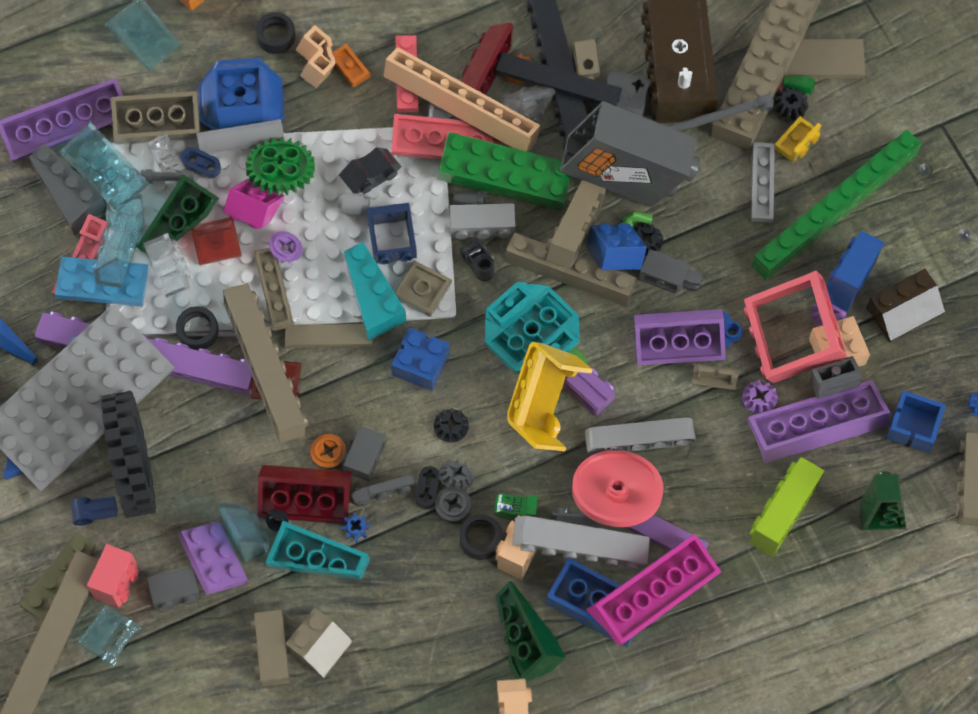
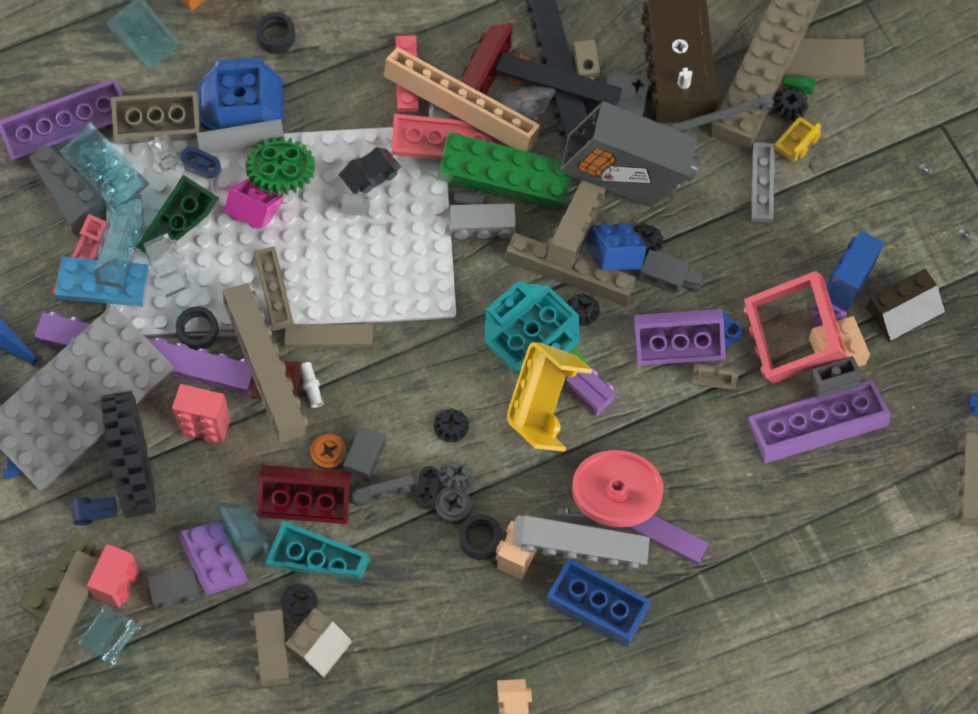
(152, 176): dark grey bar -> none
(201, 413): none -> coral brick
(216, 241): clear red slope -> none
(272, 523): black plate -> none
(283, 239): medium lavender gear -> none
(302, 592): none -> black gear
(311, 385): none -> white pin
(317, 50): light nougat brick -> none
(350, 65): orange plate -> none
(356, 533): blue gear -> none
(374, 296): teal wedge -> none
(389, 214): dark blue window -> none
(420, 359): blue piece -> none
(422, 288): dark tan tile -> none
(477, 257): black piece -> none
(512, 506): green leg -> none
(530, 642): dark green wedge -> none
(592, 311): none -> black gear
(637, 216): bright green arm -> none
(640, 435): light grey beam -> none
(655, 590): dark pink arch -> none
(757, 405): medium lavender gear -> none
(785, 506): lime brick -> none
(836, 205): green brick -> none
(883, 504): dark green wedge -> none
(916, 421): blue piece -> none

